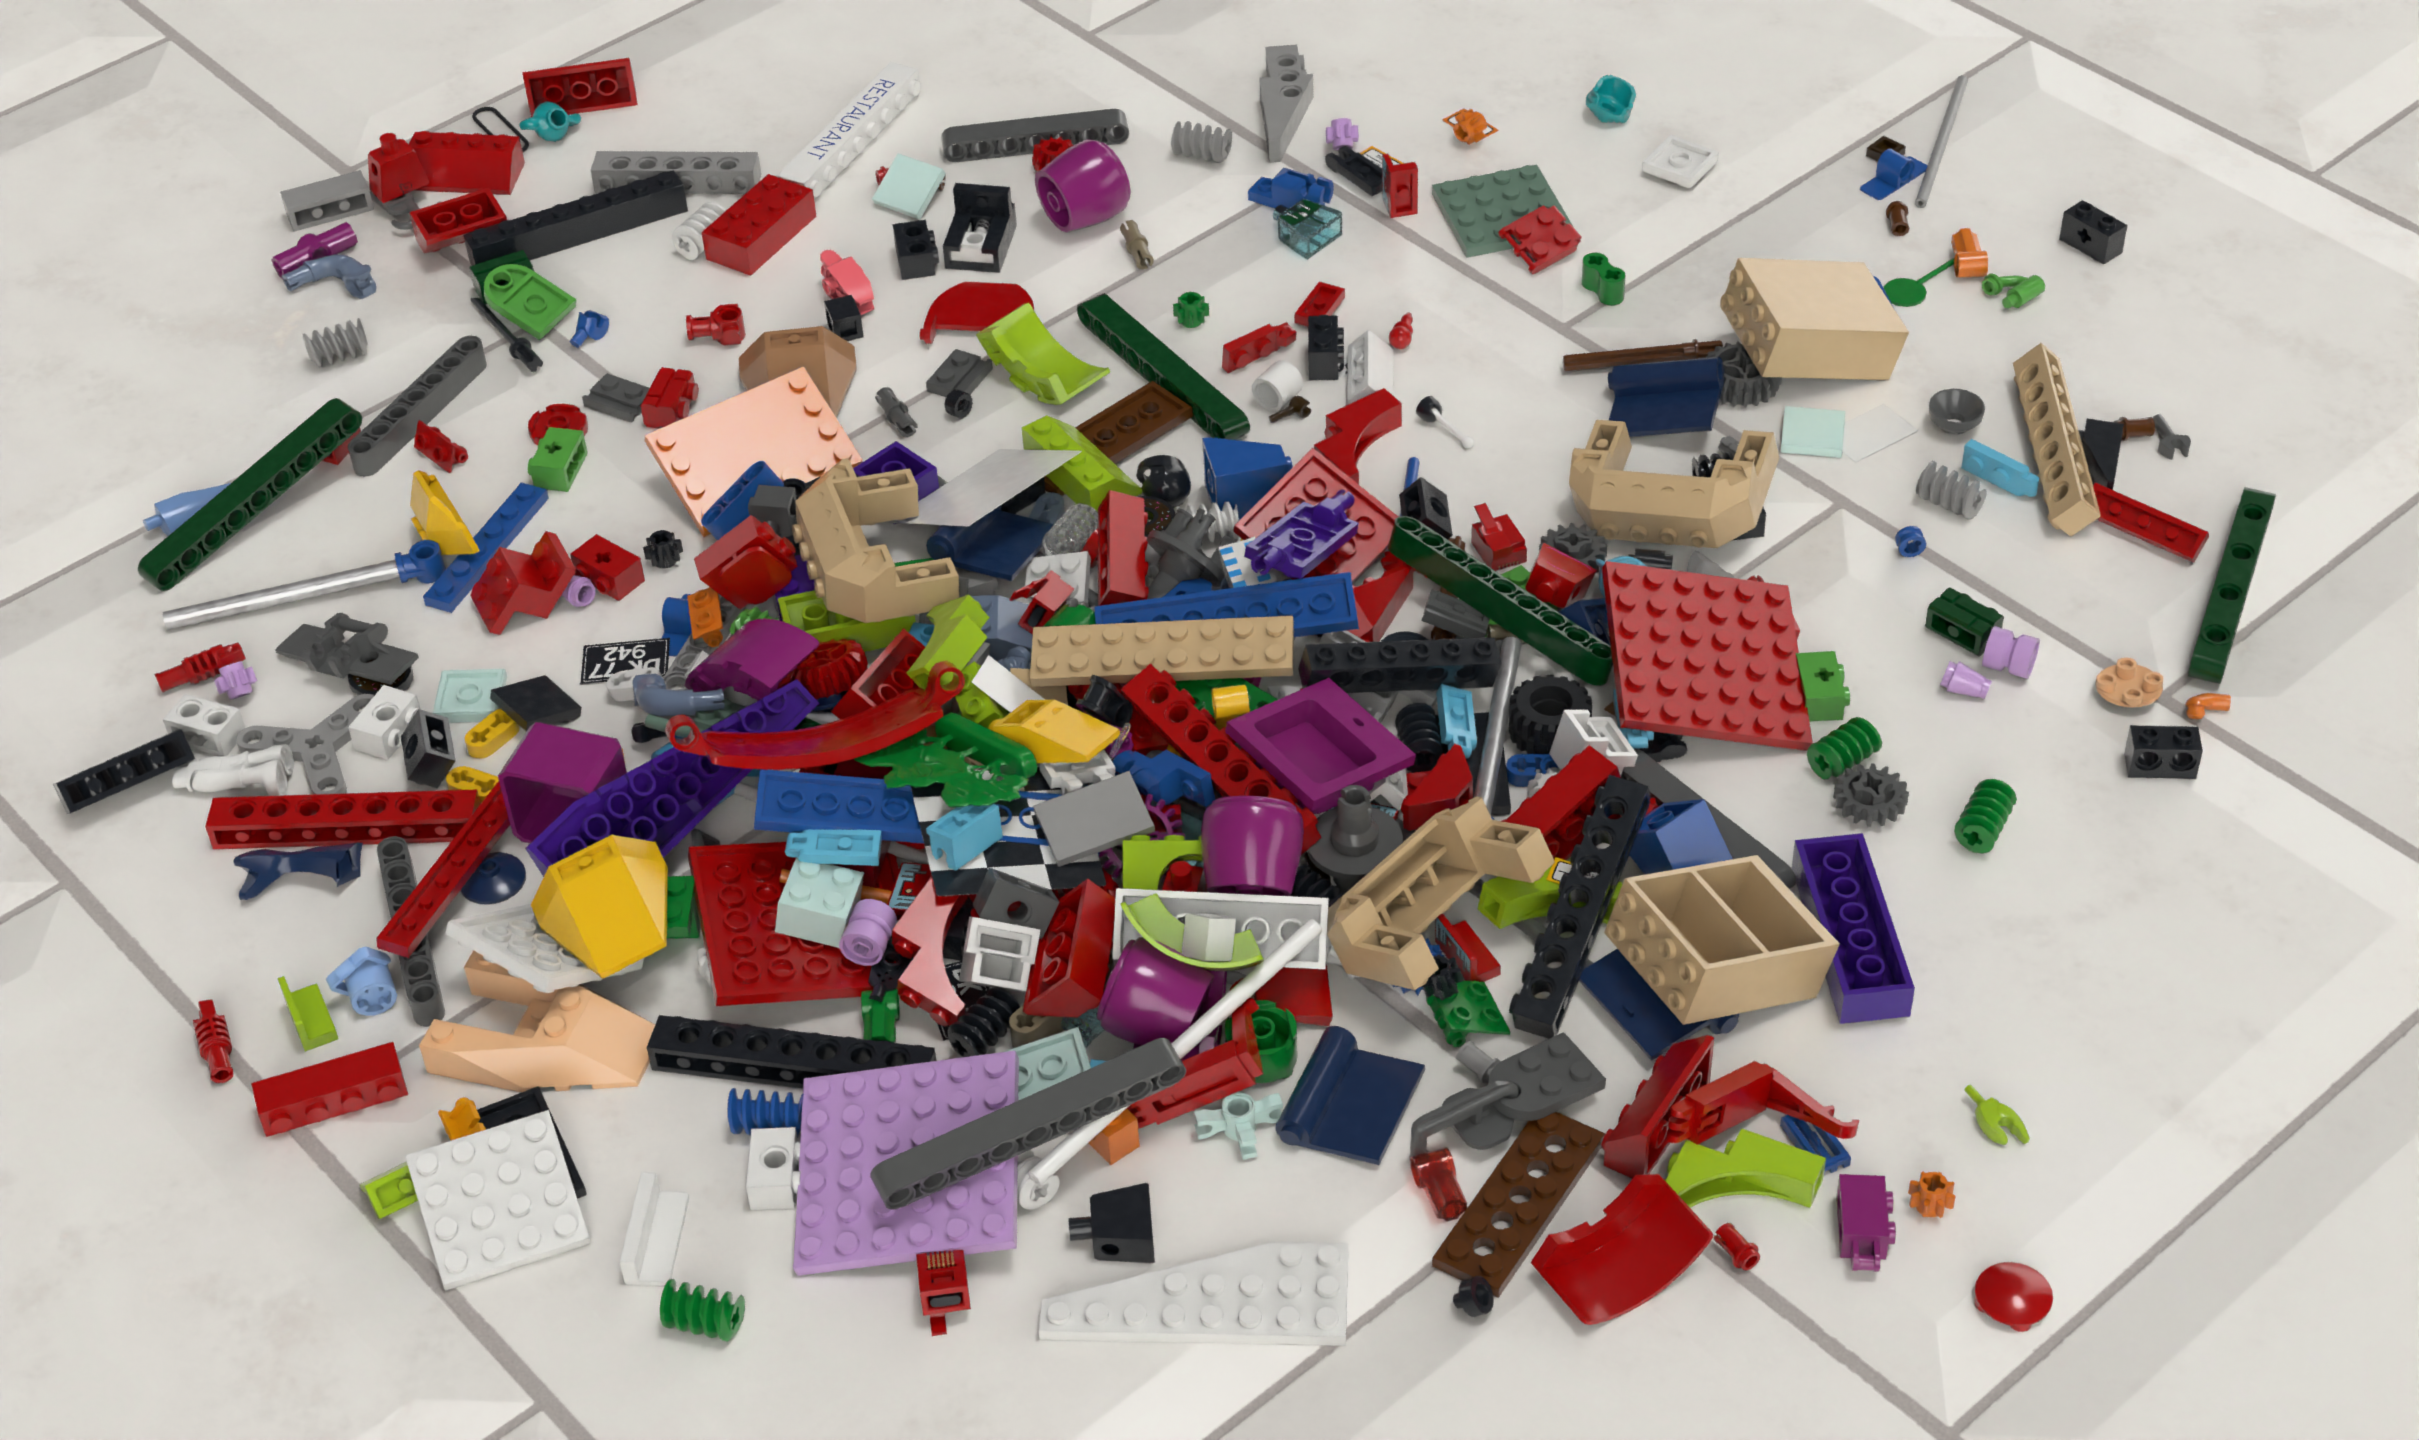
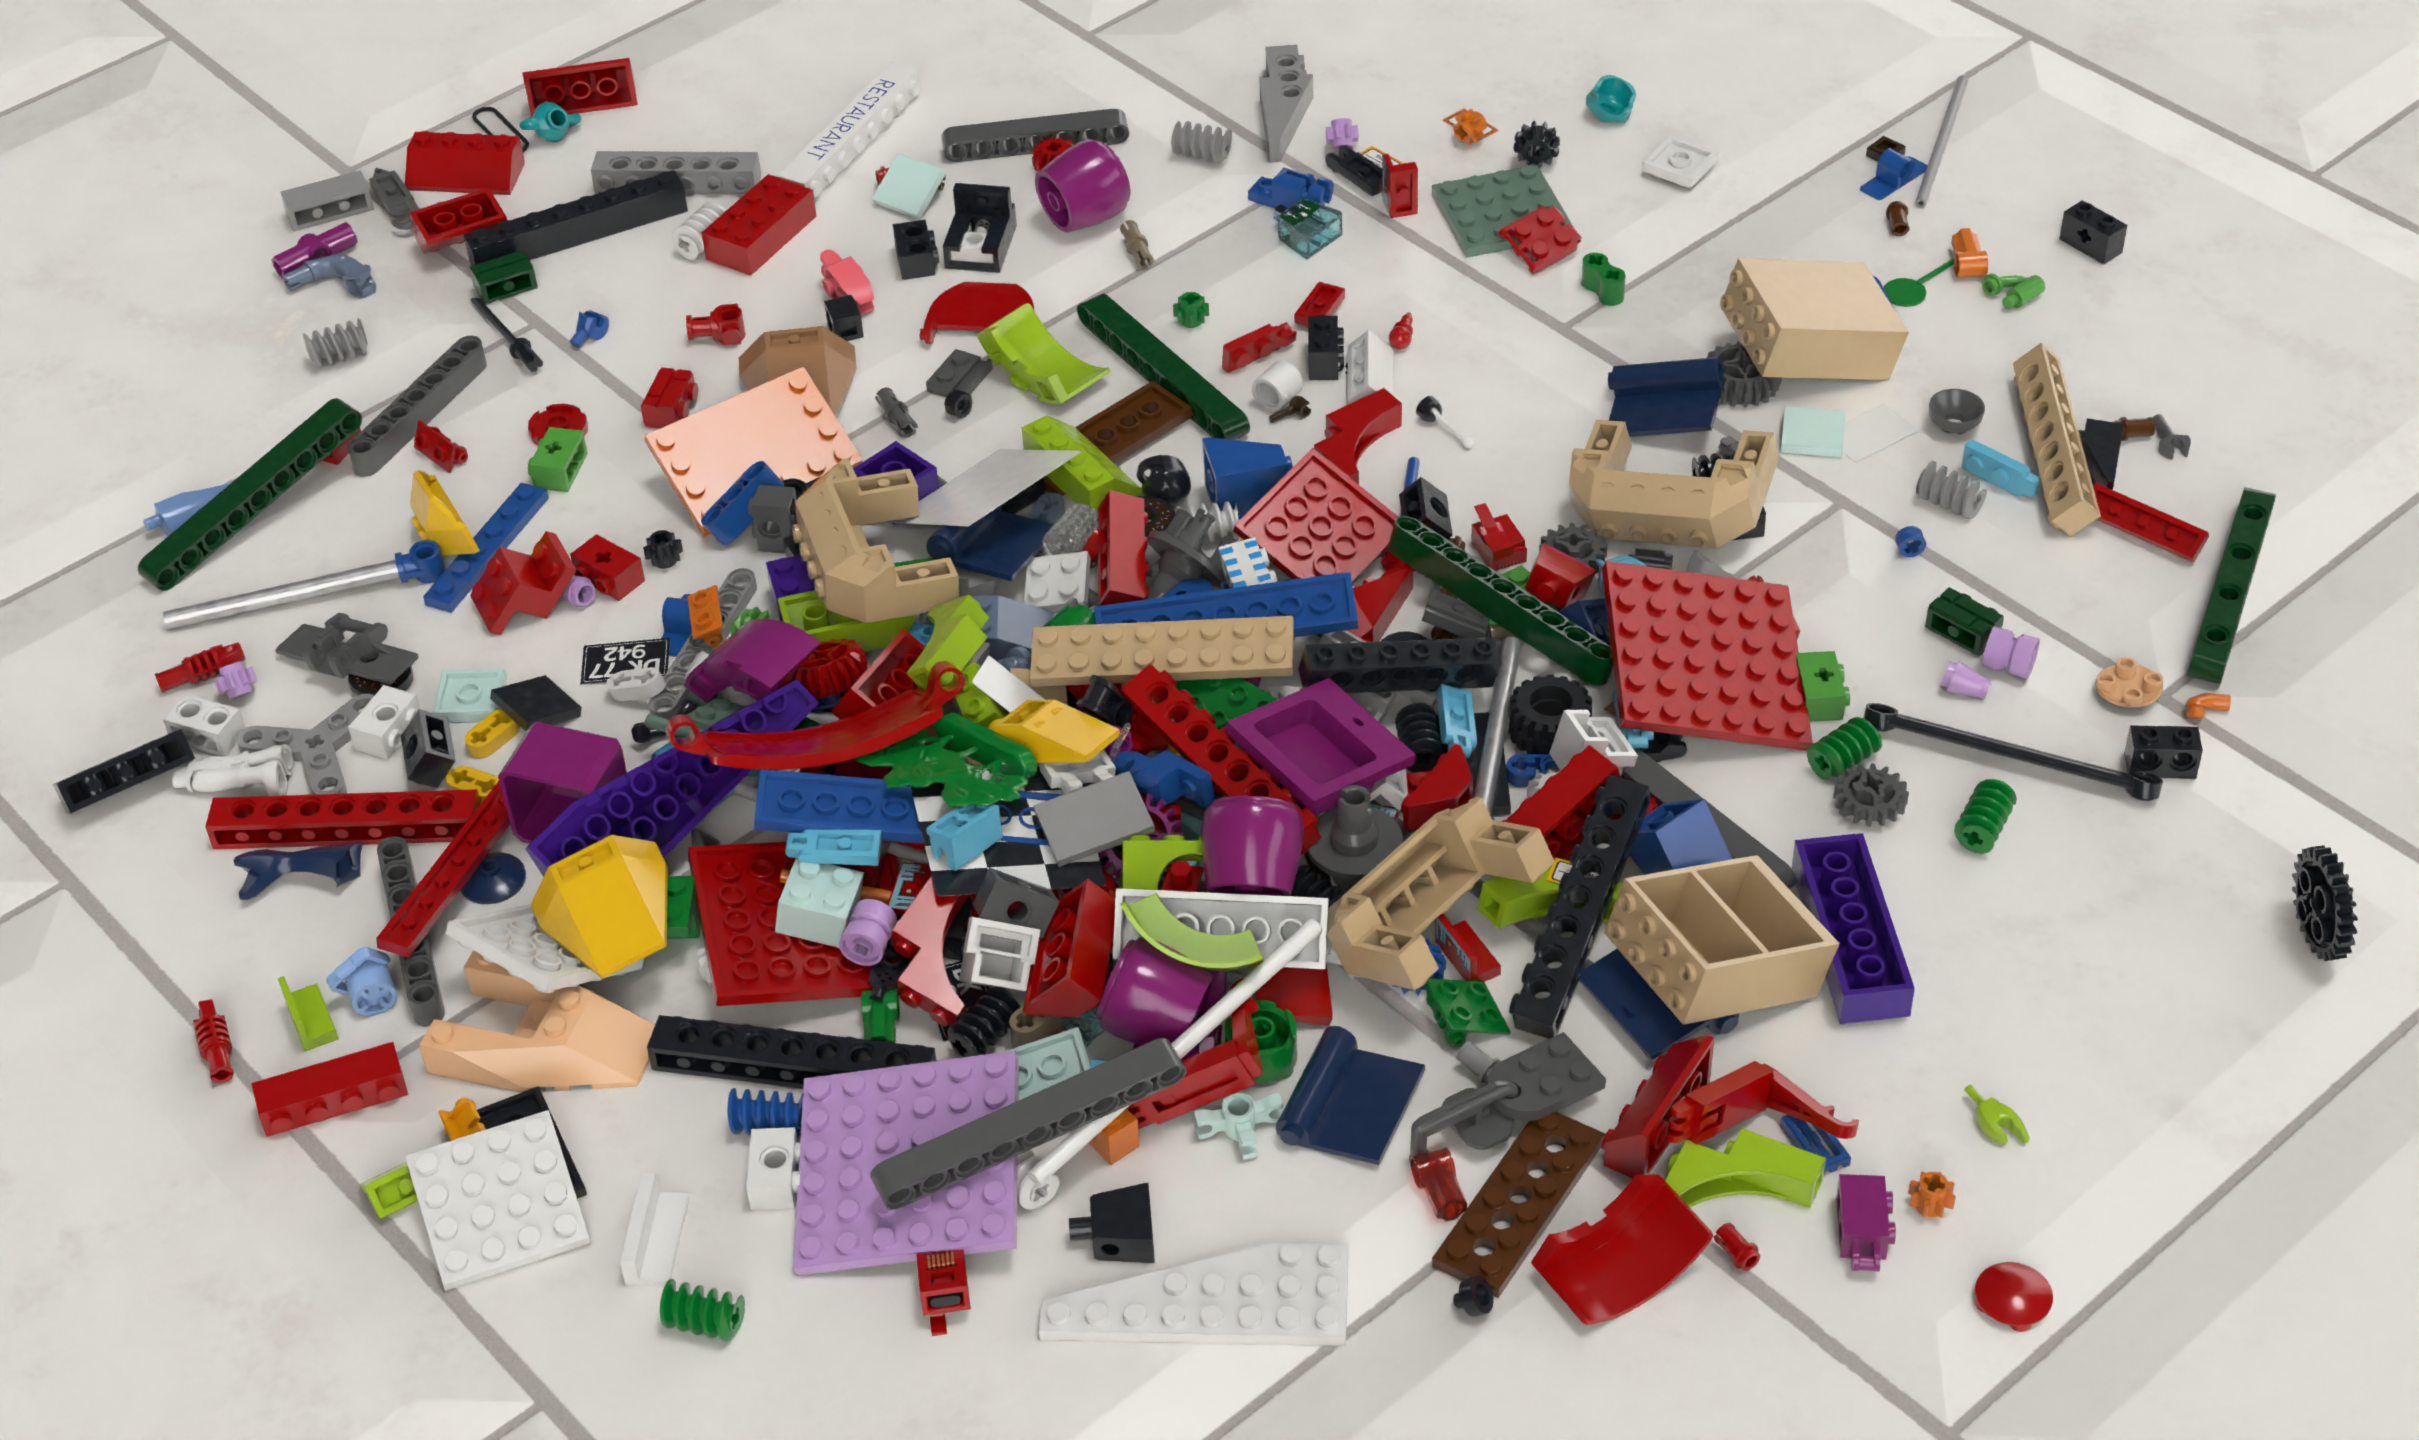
(394, 169): red torso -> none
(527, 299): bright green plate -> none
(616, 397): dark grey plate -> none
(654, 699): sand blue piece -> none
(747, 563): red brick -> none
(1050, 597): red piece -> none
(1208, 937): white panel -> none
(1229, 704): yellow piece -> none
(1303, 537): dark purple plate -> none
(1444, 981): black gear -> none
(1536, 144): none -> black gear
(1613, 358): reddish brown axle -> none
(2138, 784): none -> black piece
(2324, 903): none -> black gear

